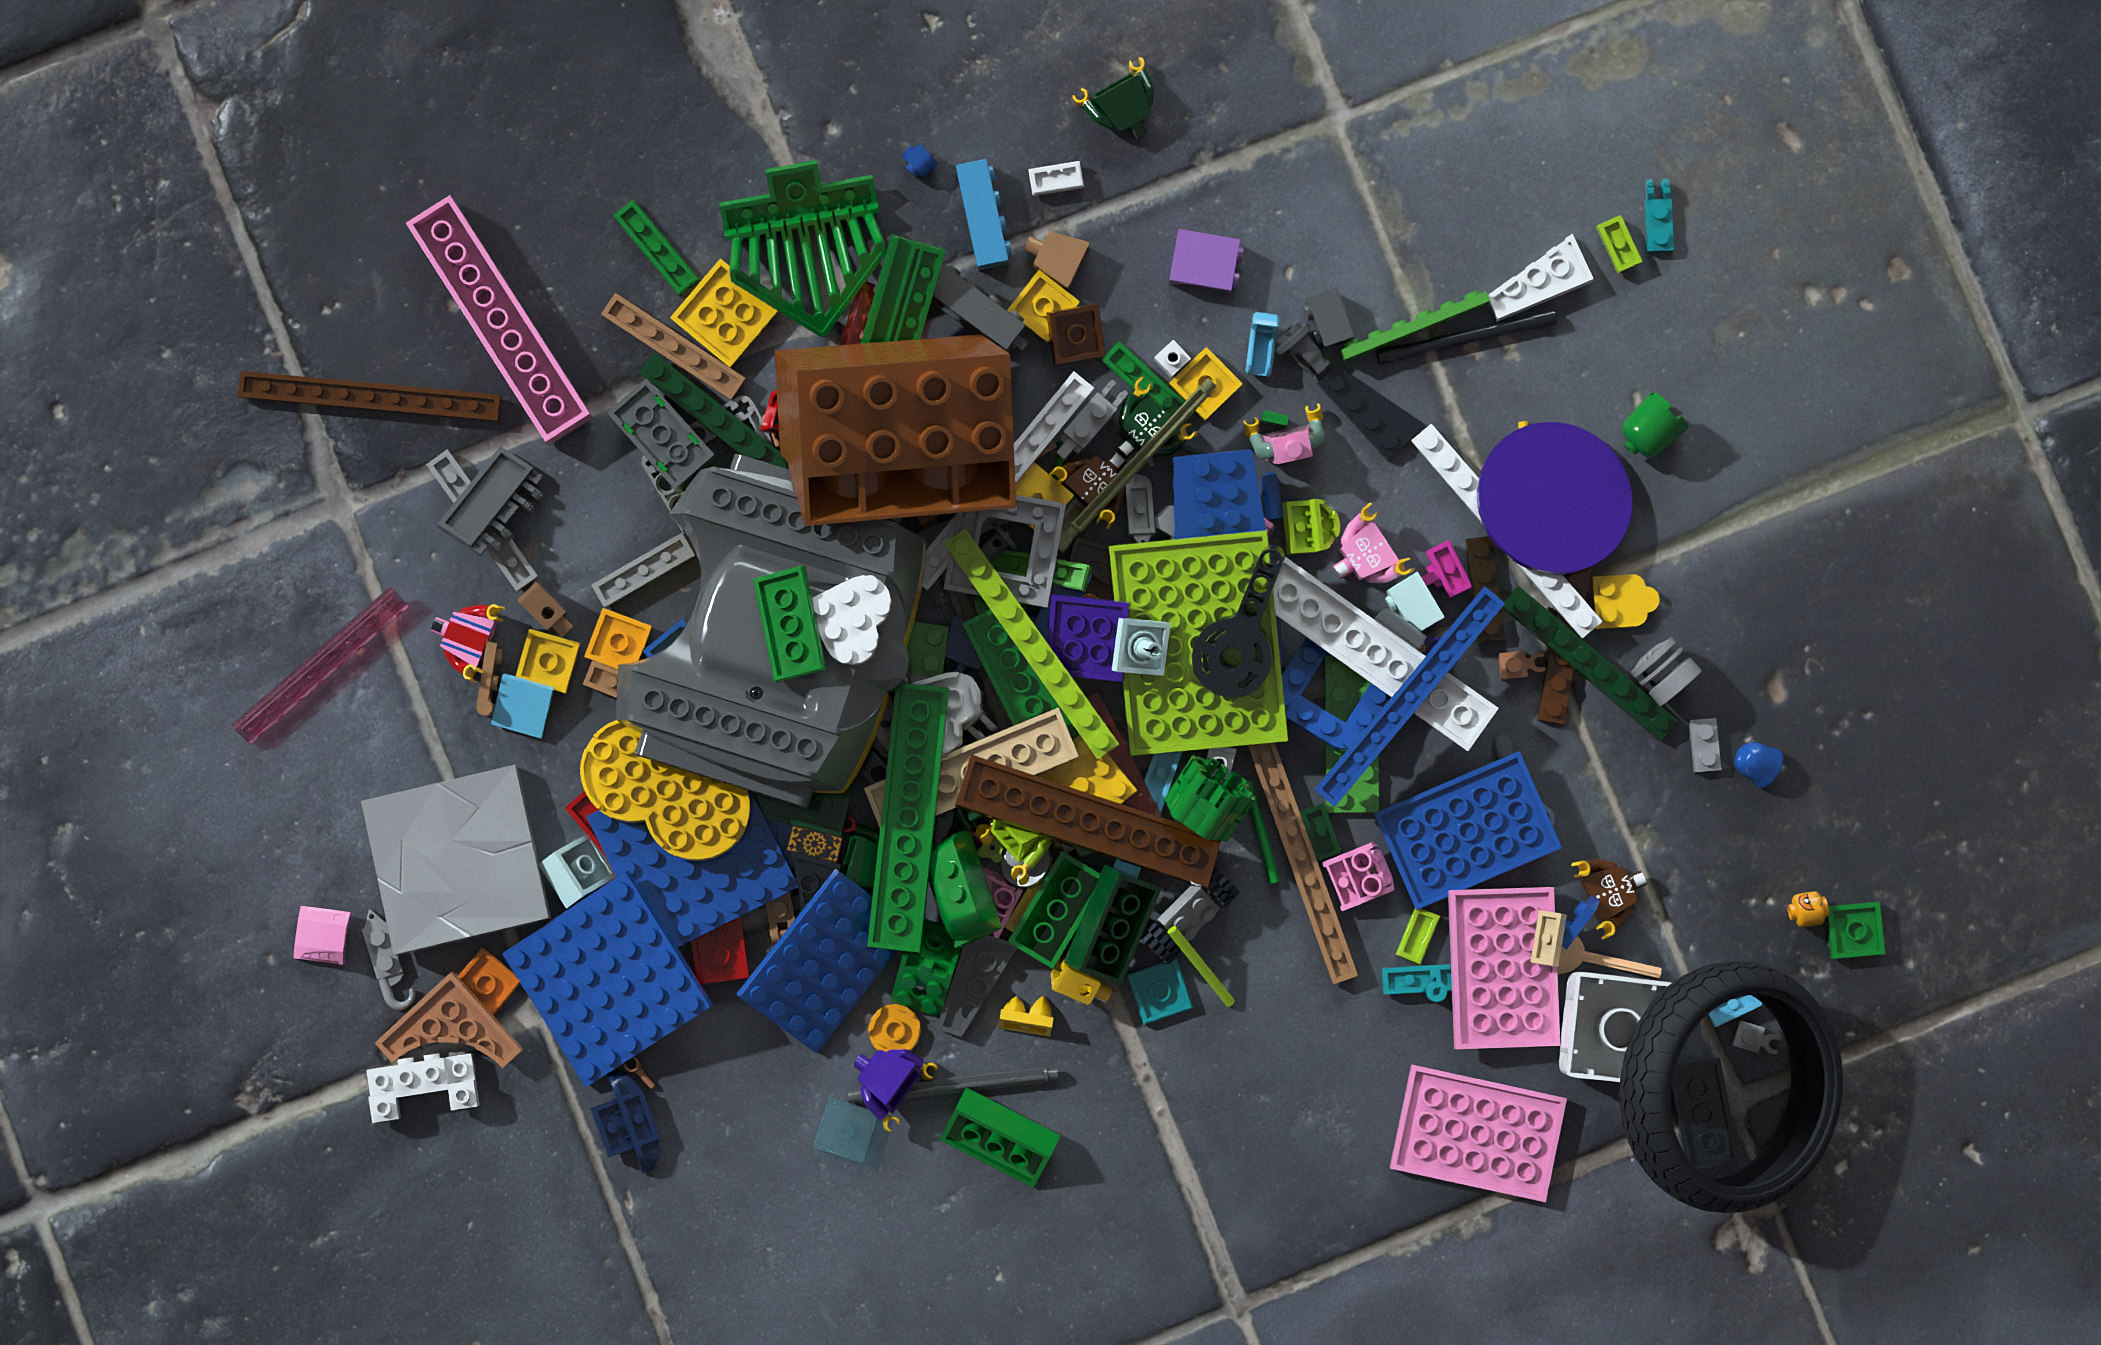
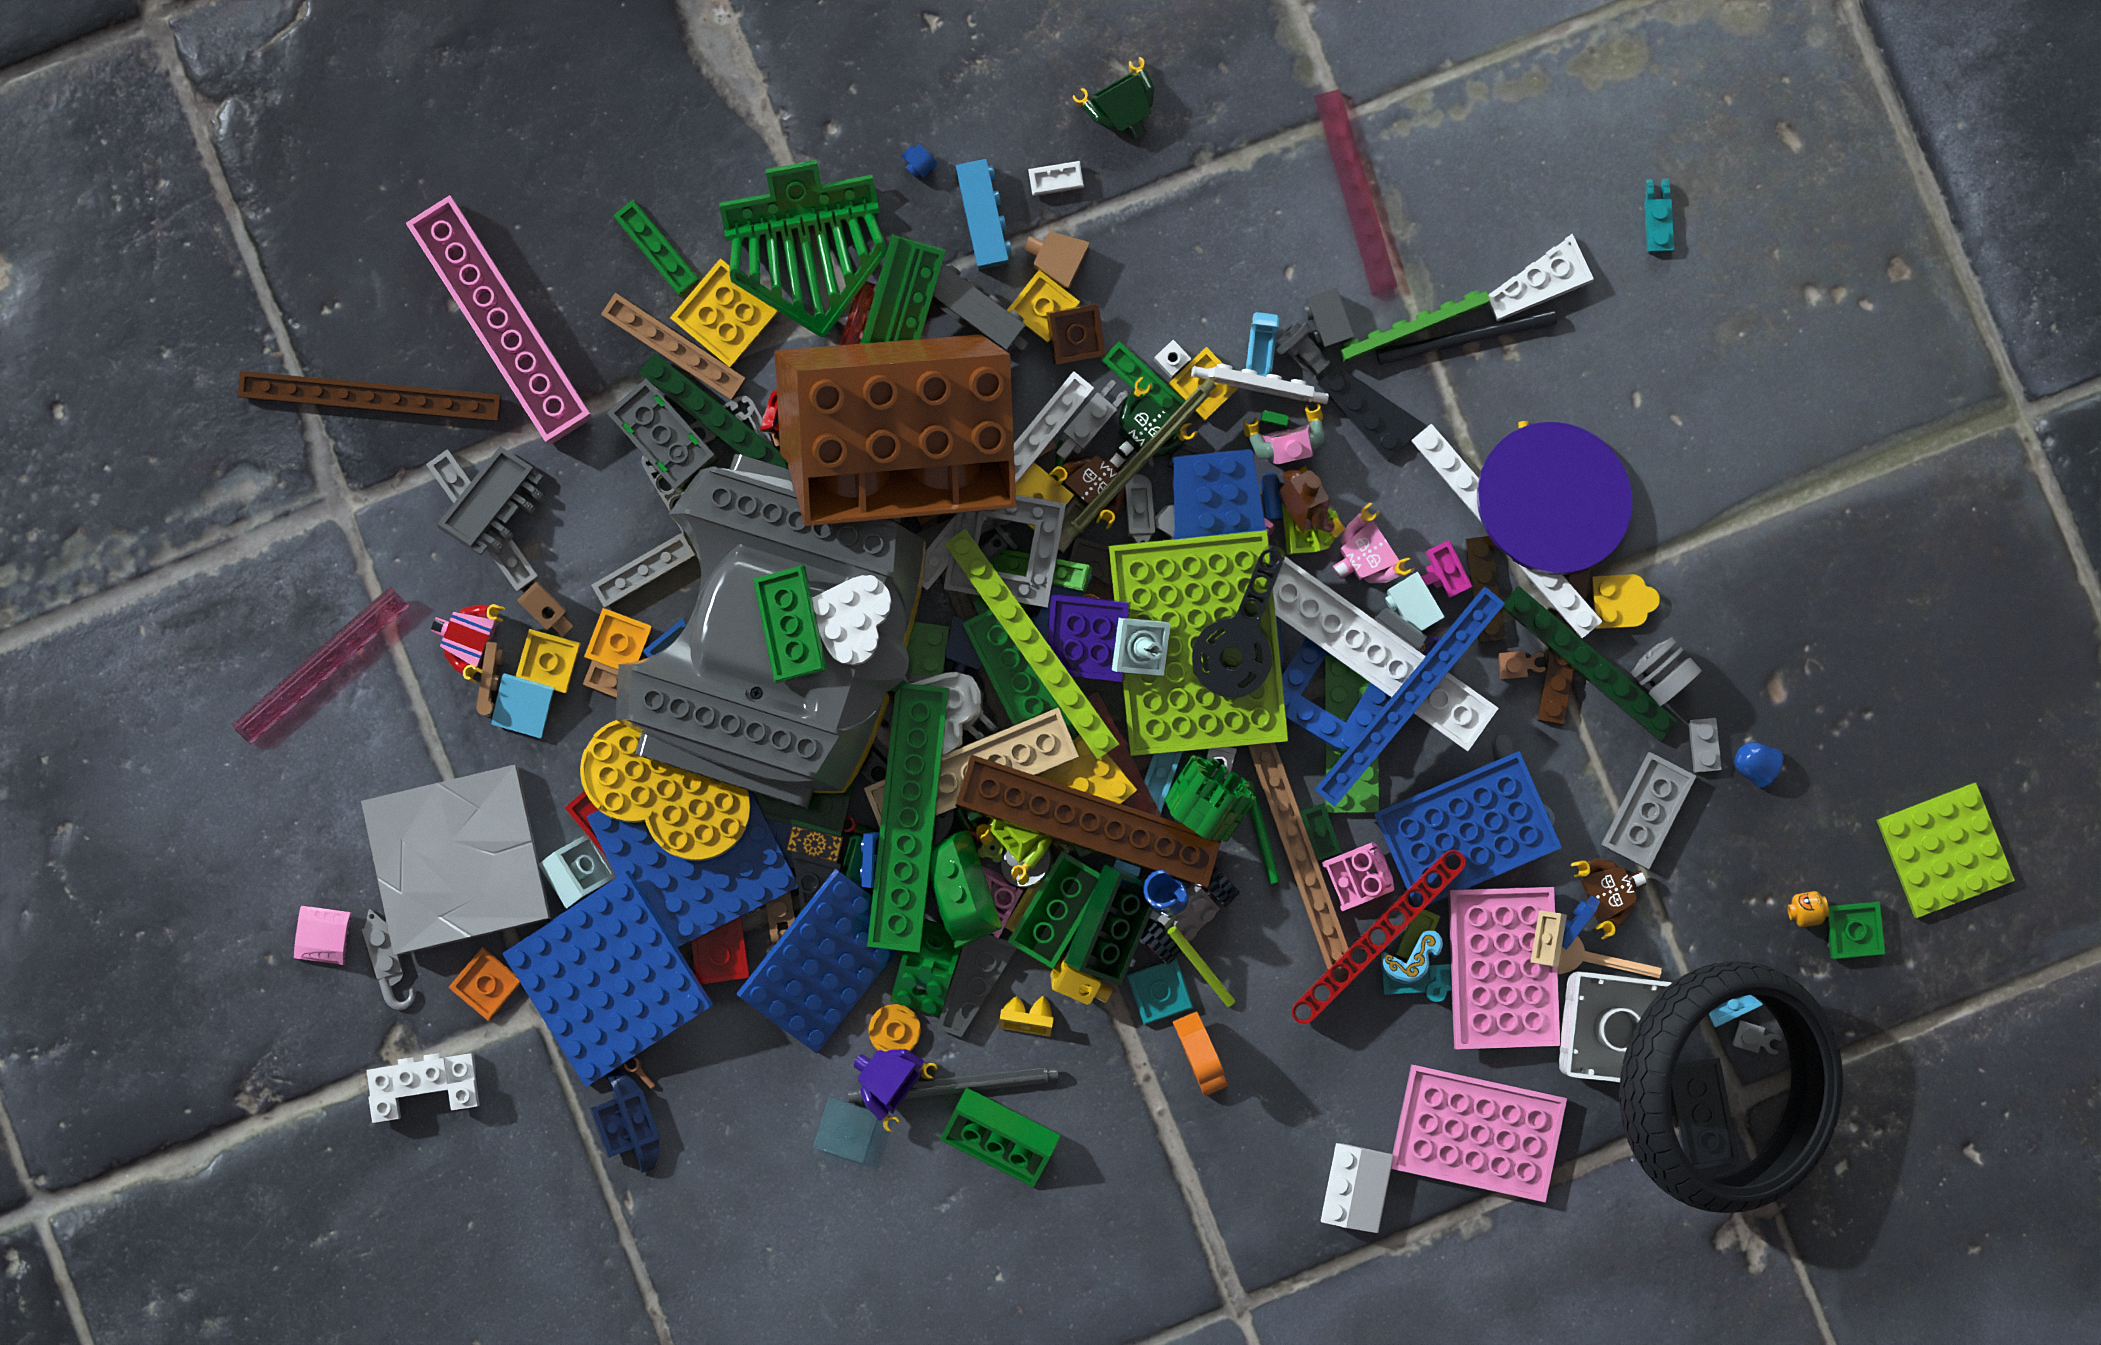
(451, 1016): nougat plate -> none
(869, 848): none -> blue plate
(1172, 896): none -> blue hair
(1200, 1053): none -> orange connector
(1205, 261): medium lavender panel -> none
(1270, 384): none -> white plate
(1308, 502): none -> reddish brown torso
(1355, 192): none -> clear pink plate
(1357, 1188): none -> white slope
(1383, 923): none -> red beam
(1418, 962): none -> medium azure animal
(1619, 244): lime plate -> none
(1648, 810): none -> light grey plate
(1652, 427): green cylinder -> none
(1945, 850): none -> lime plate

